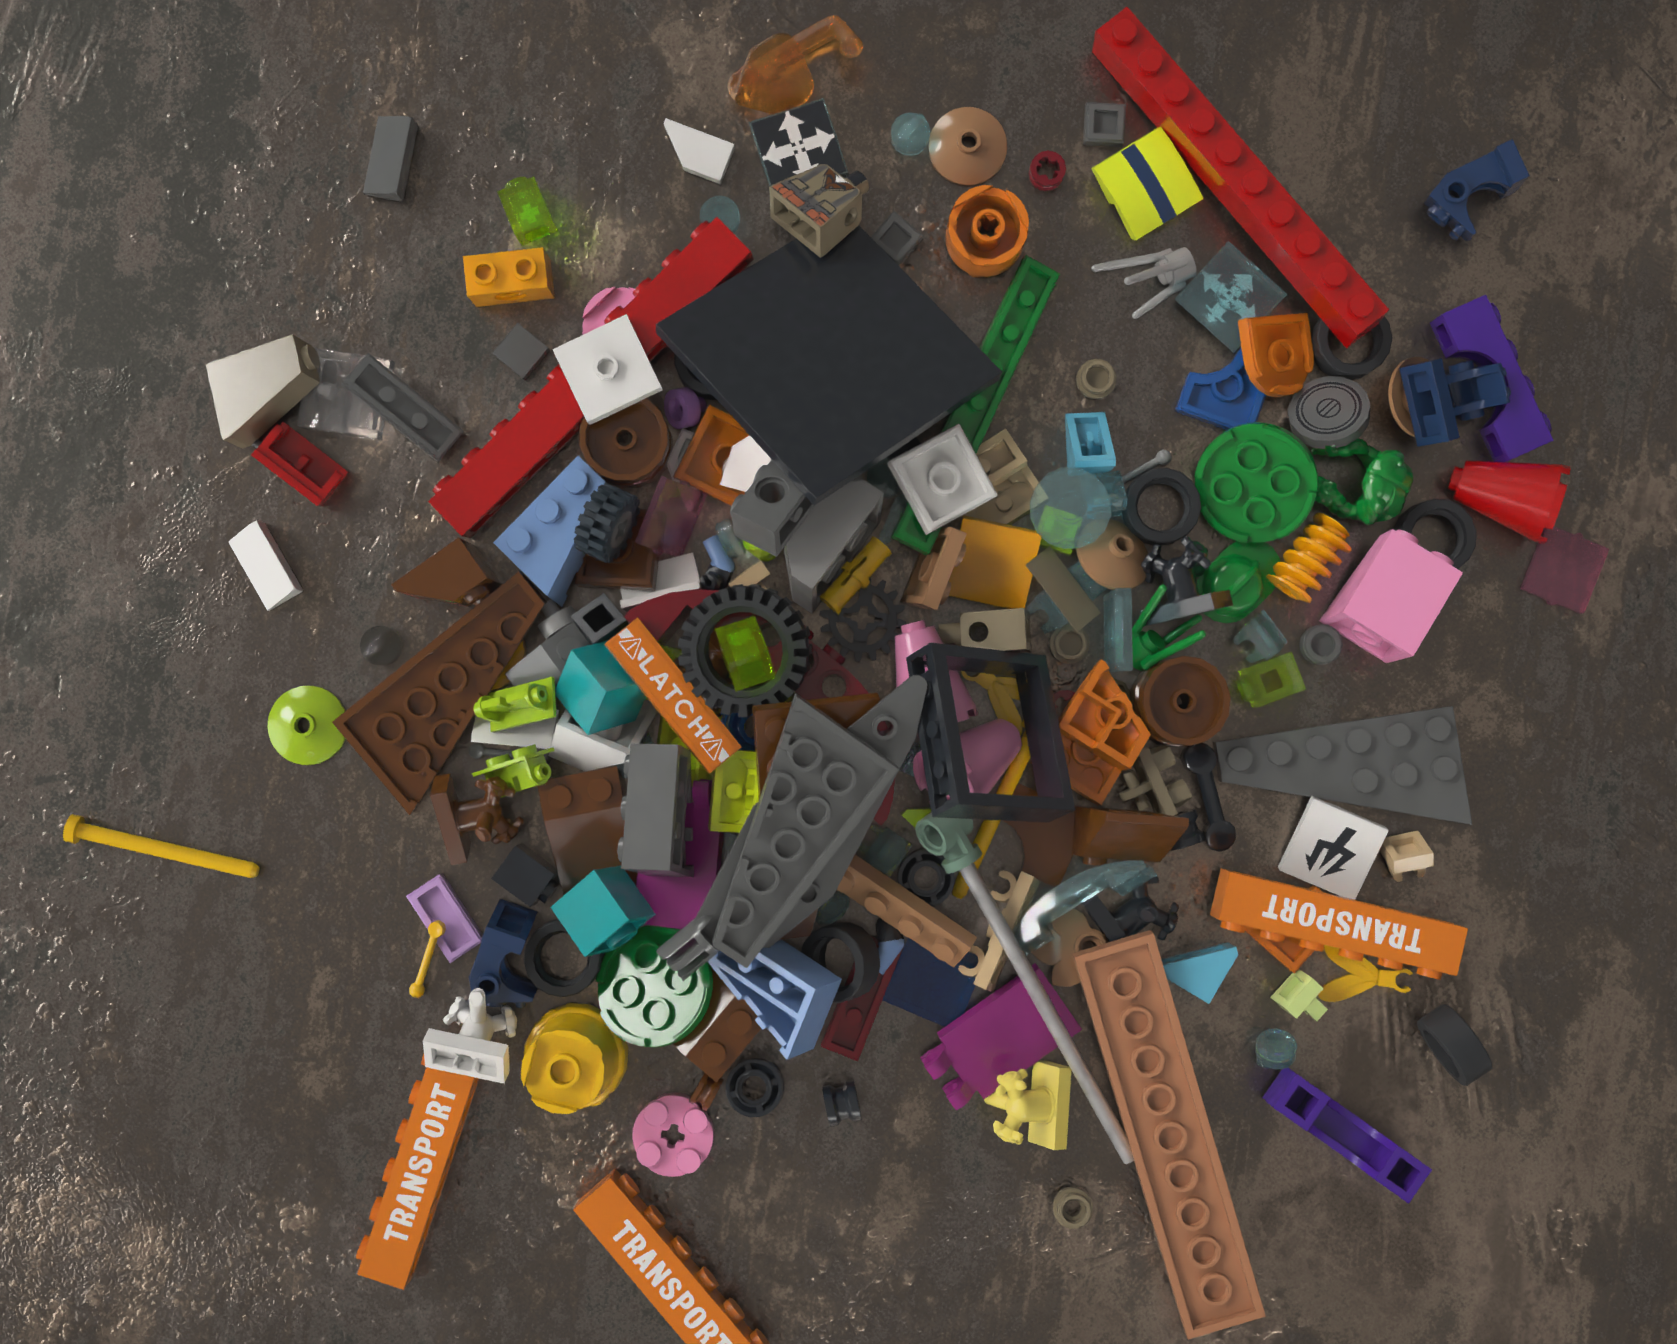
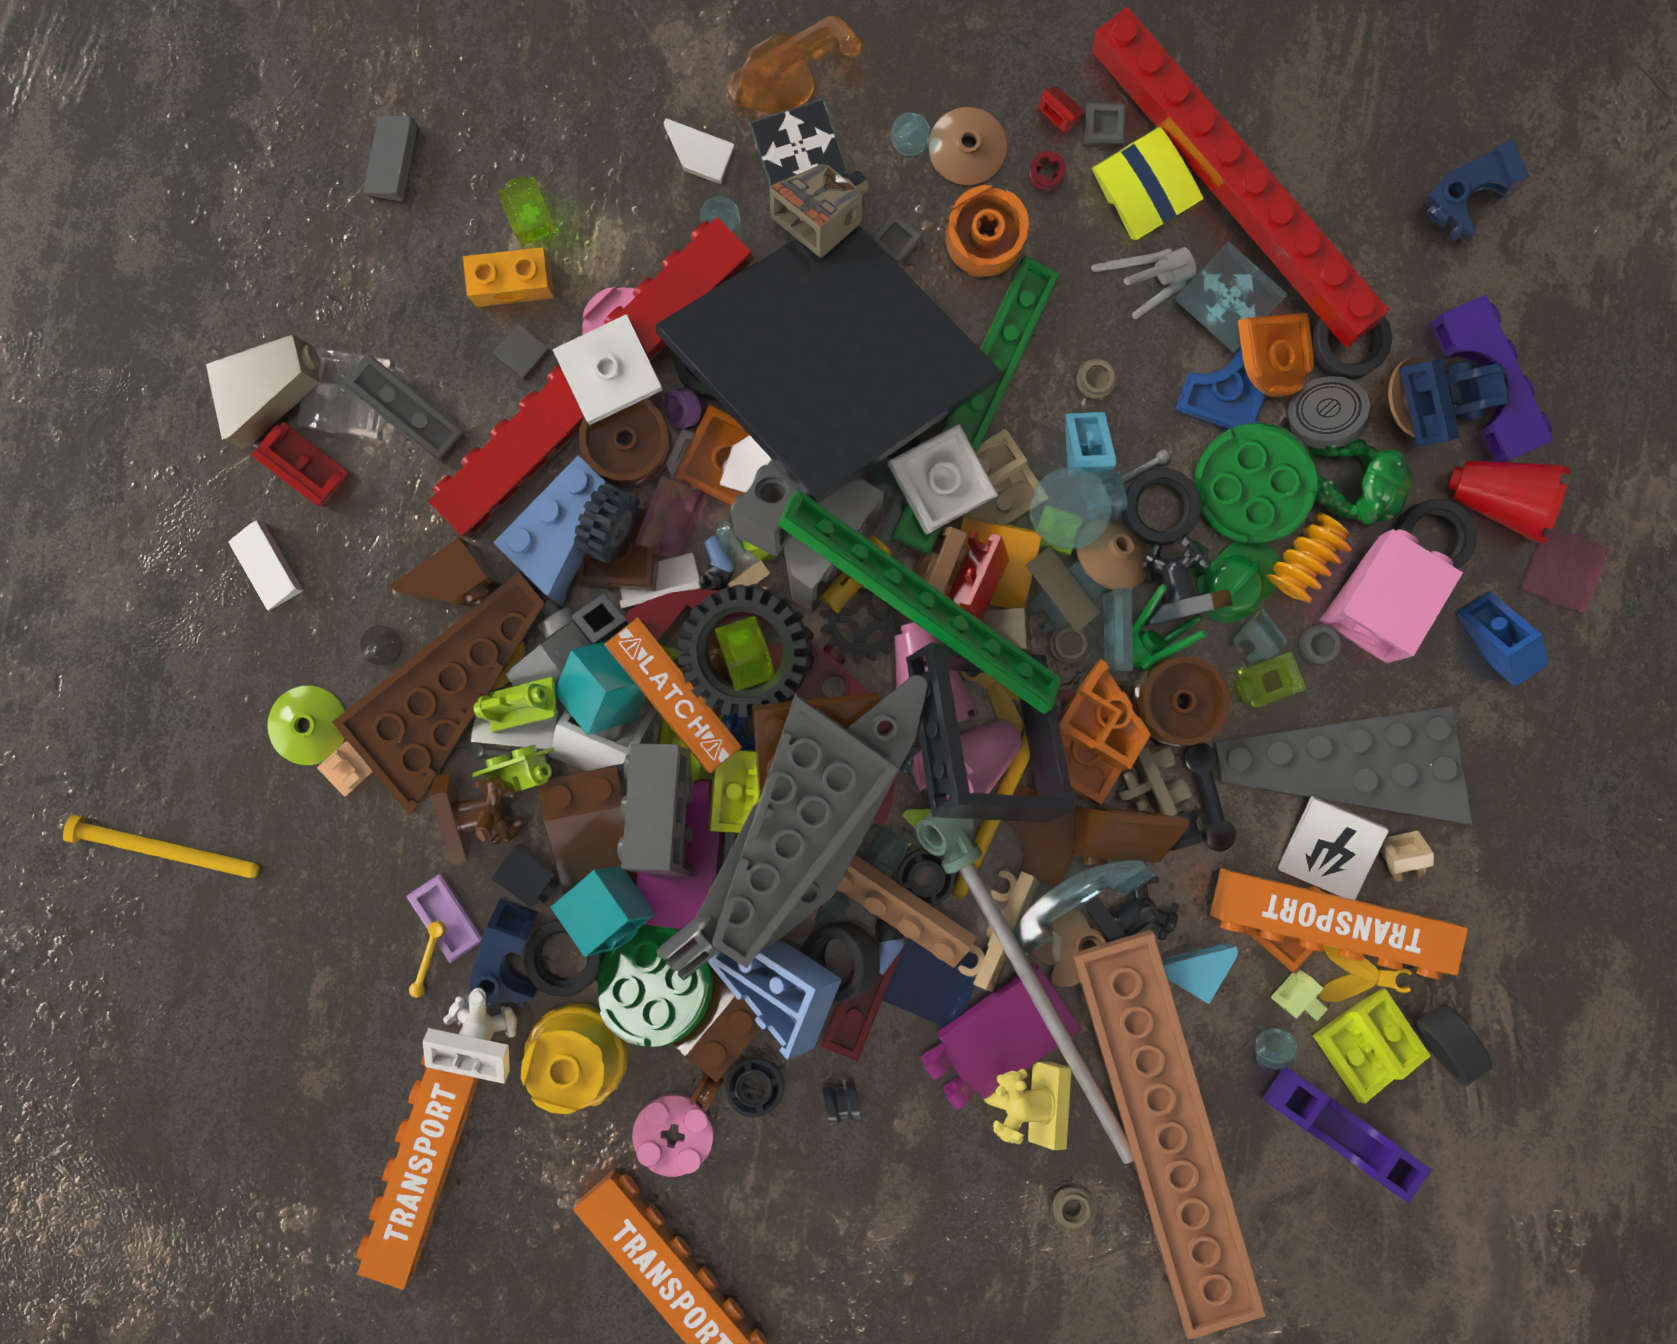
(345, 769): none -> light nougat tile
(919, 601): none -> green tile
(979, 574): none -> red hinge
(1060, 108): none -> red slope
(1371, 1045): none -> neon yellow slope
(1504, 638): none -> blue slope

